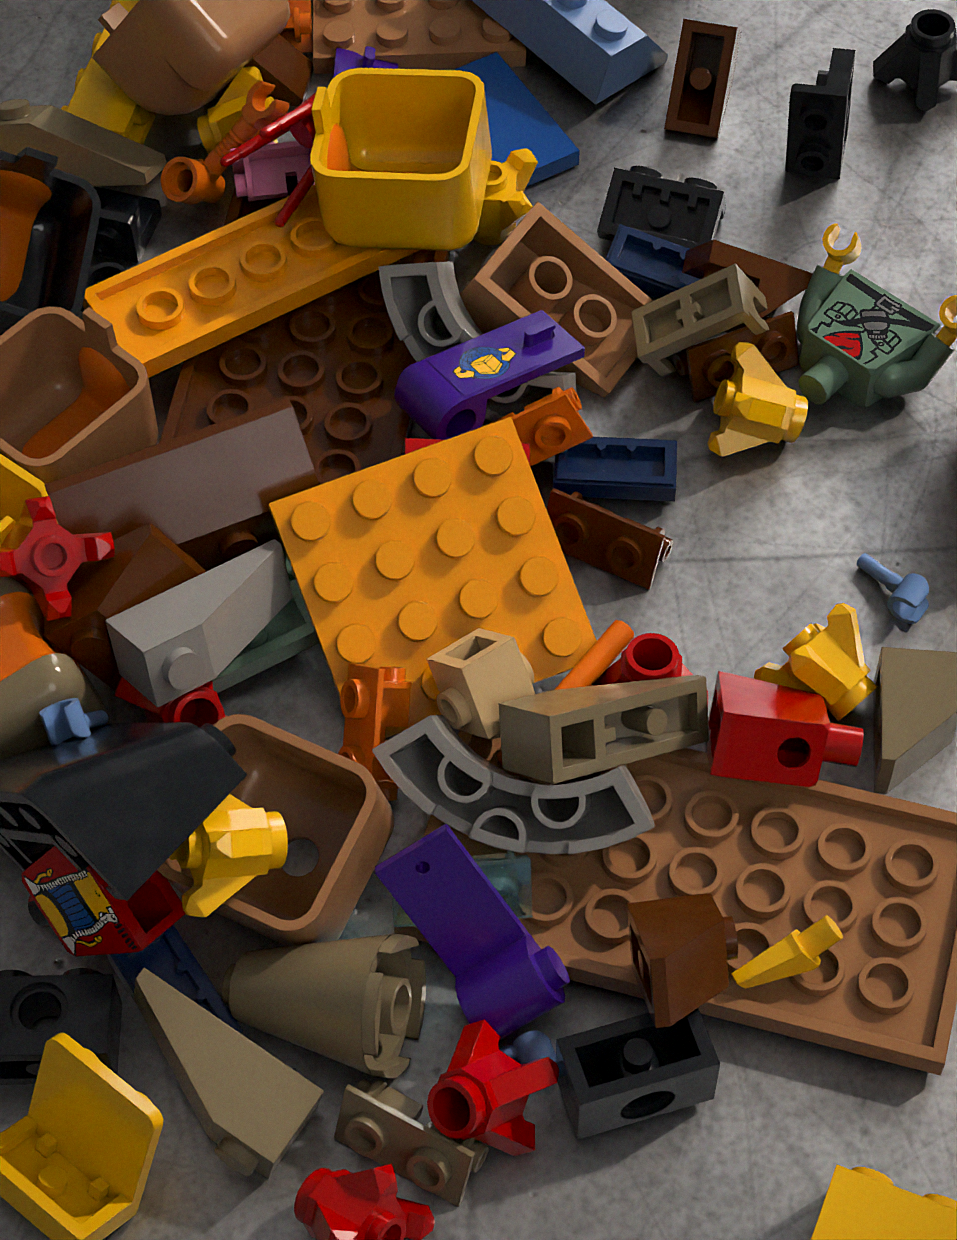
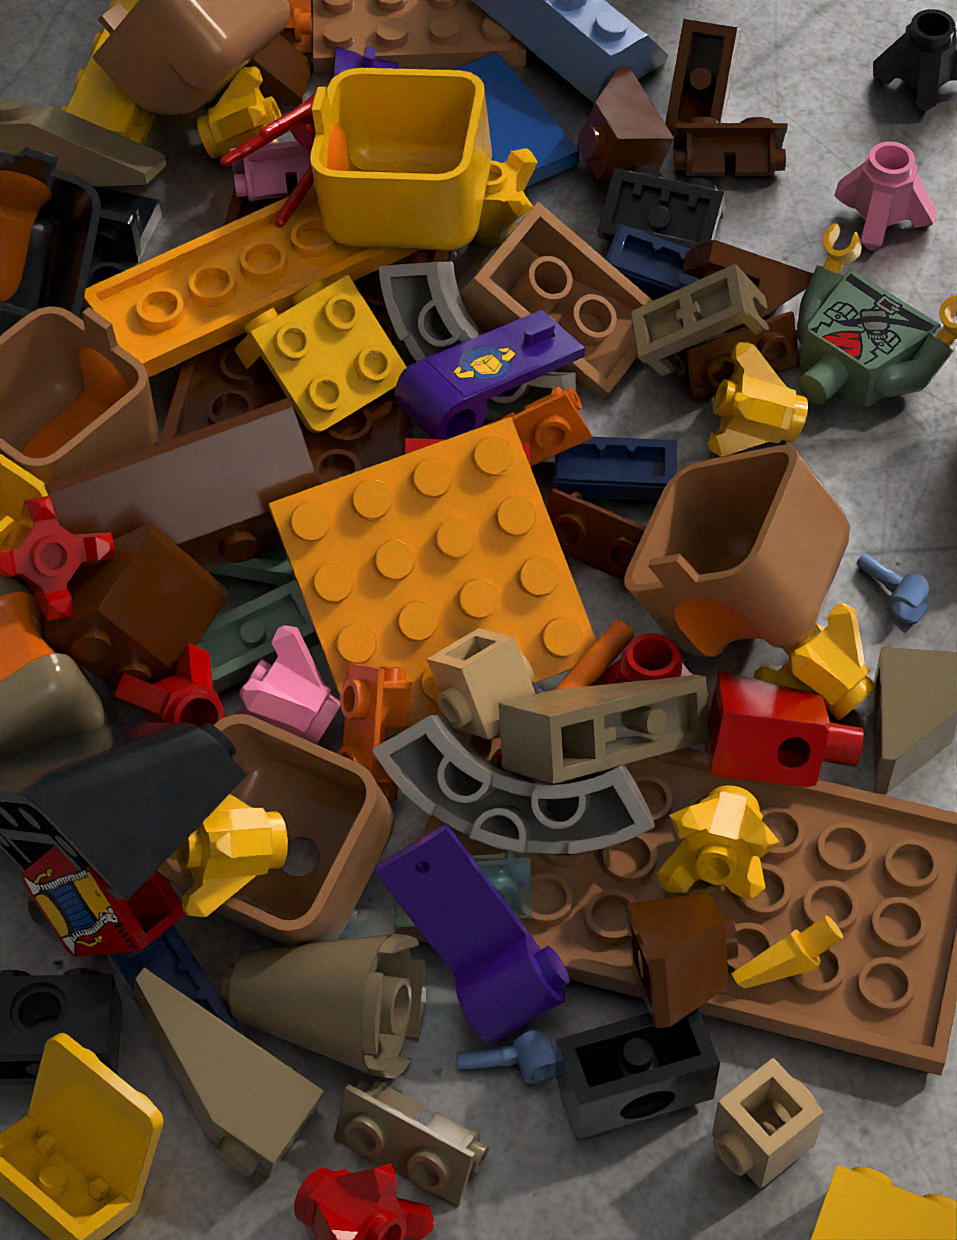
(67, 720): medium blue hand -> none
(199, 625): light grey slope -> none
(202, 179): orange brick -> none
(290, 690): none -> bright pink rock
(324, 353): none -> yellow bracket
(487, 1092): red rock -> none
(623, 129): none -> reddish brown slope
(704, 143): none -> reddish brown hinge
(720, 844): none -> yellow rock
(739, 552): none -> medium nougat piece
(766, 1124): none -> tan brick
(821, 119): black bracket -> none
(886, 192): none -> bright pink rock

